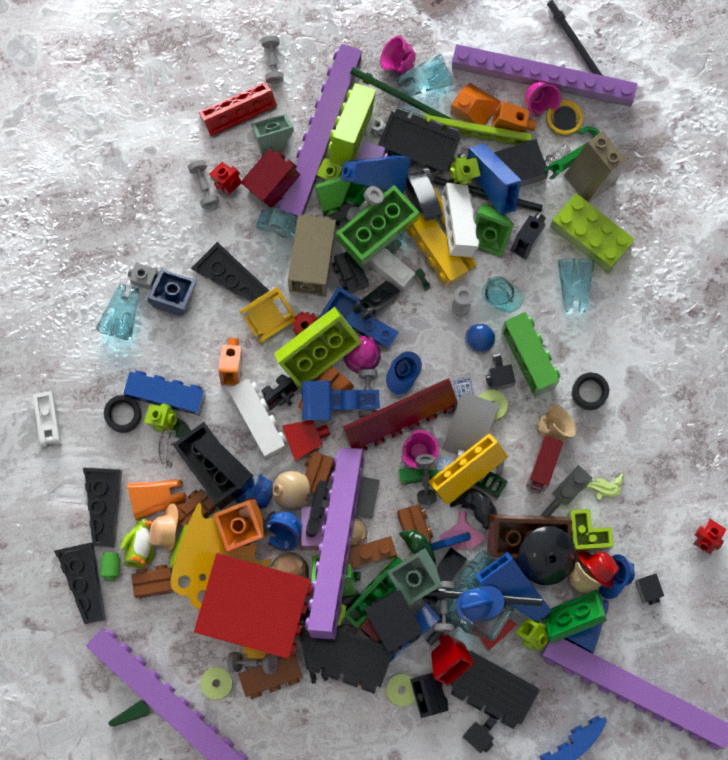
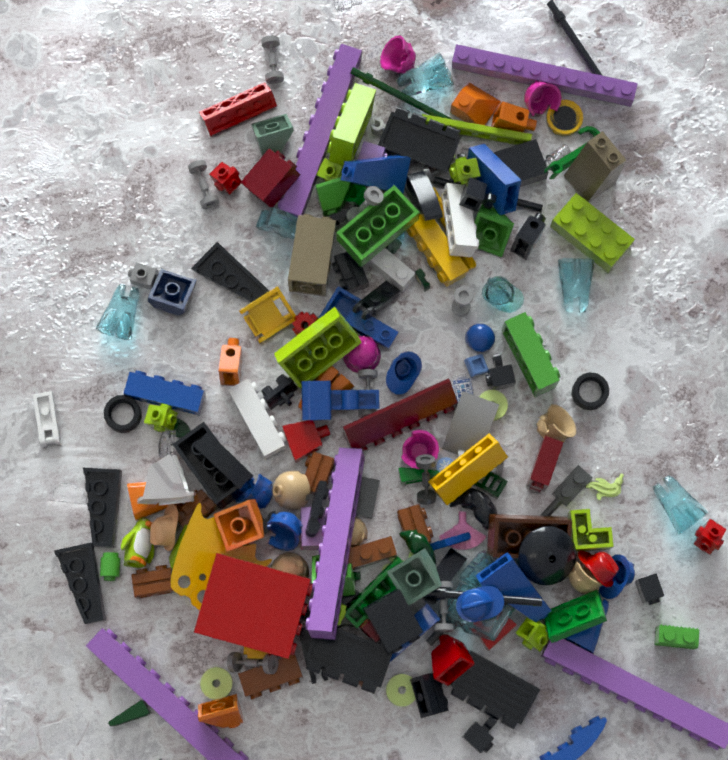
(166, 483): none -> white piece
(221, 712): none -> orange slope
(474, 195): none -> black brick
(476, 365): none -> medium blue tile
(676, 637): none -> bright green brick
(679, 505): none -> clear light blue piece

